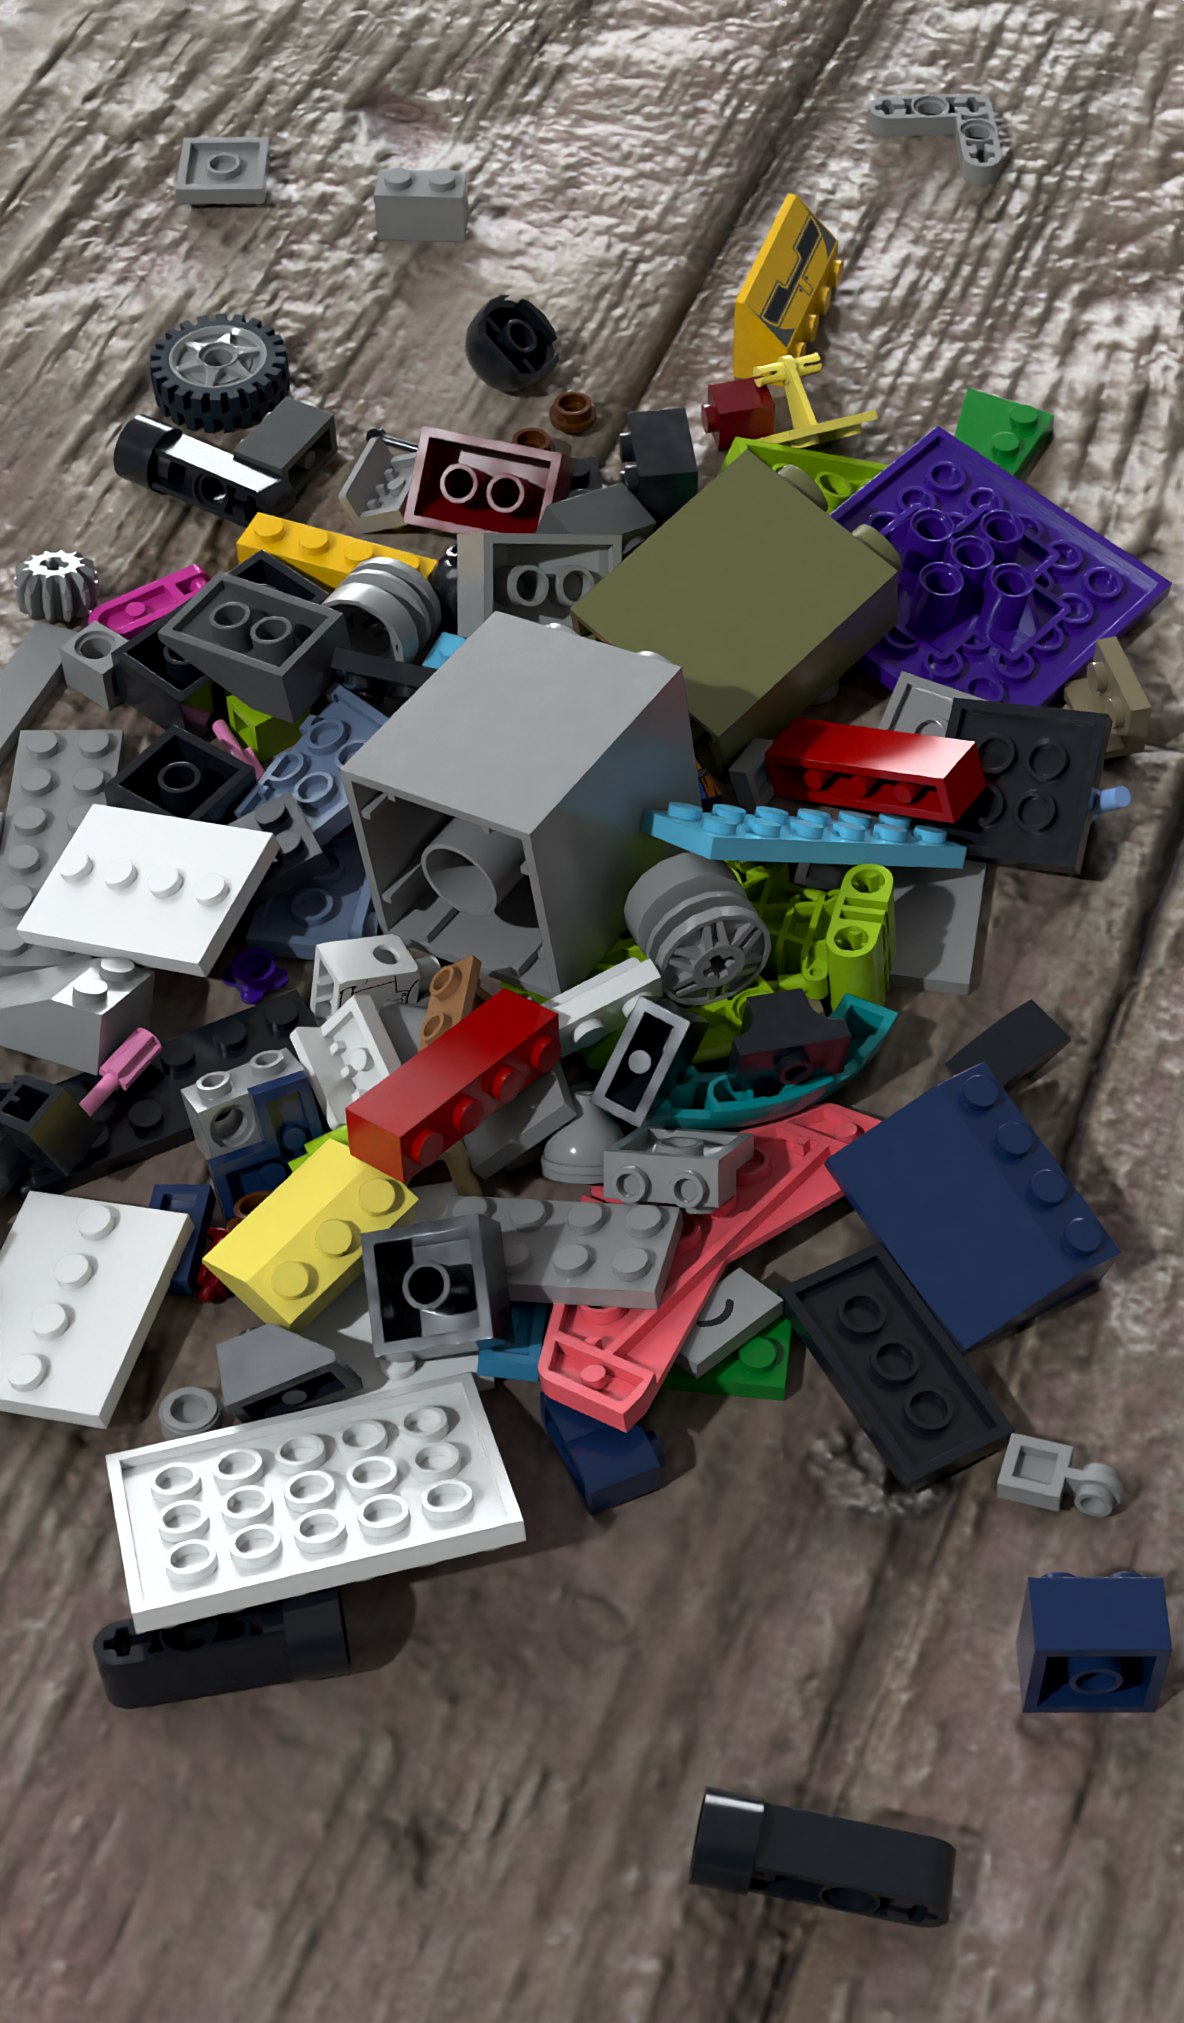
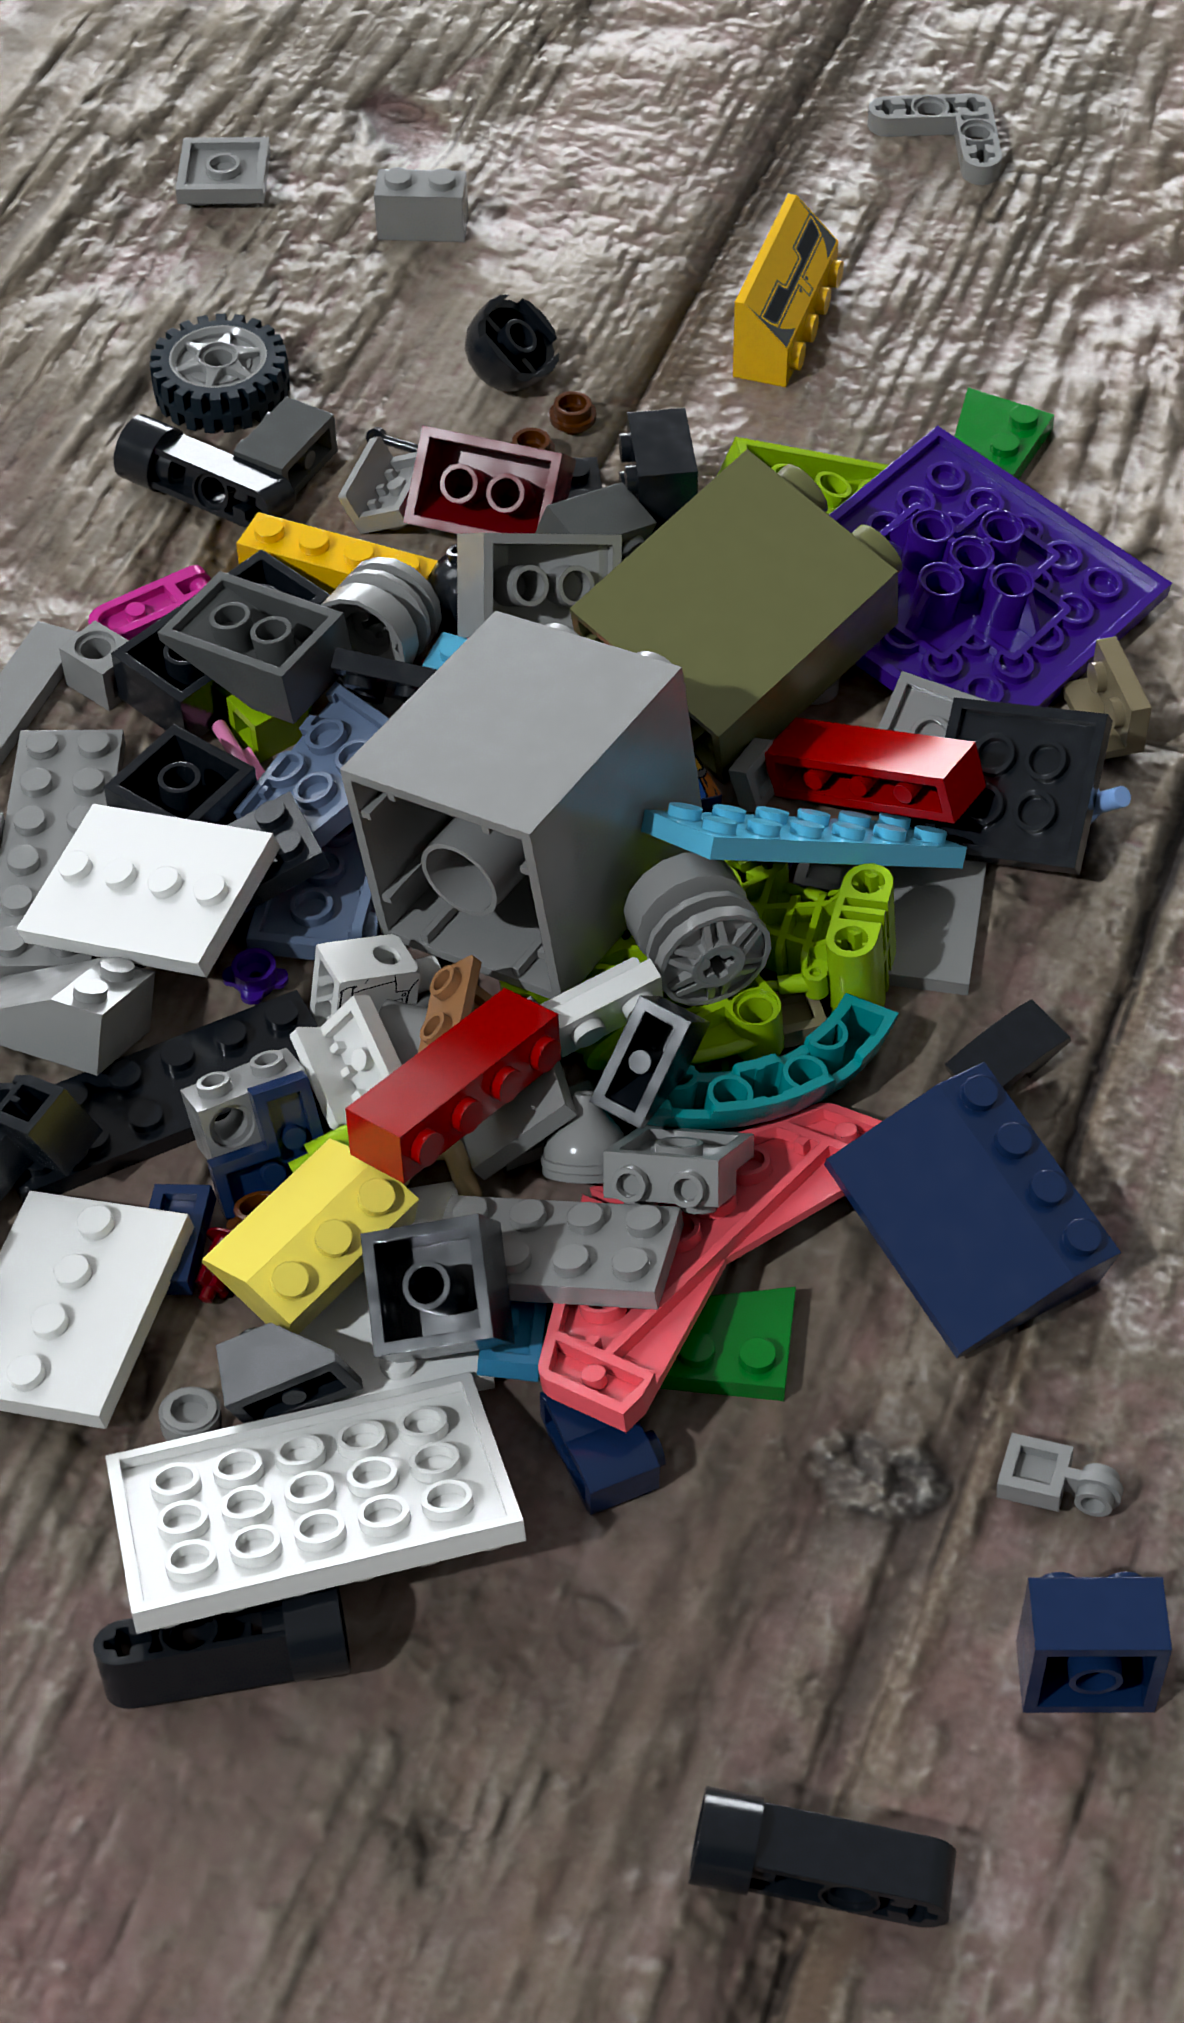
(56, 586): light grey gear -> none
(123, 1067): bright pink axle -> none
(730, 1317): light grey tile -> none
(738, 410): dark red brick -> none
(785, 1042): black brick -> none
(806, 430): light yellow plate -> none
(894, 1367): black plate -> none

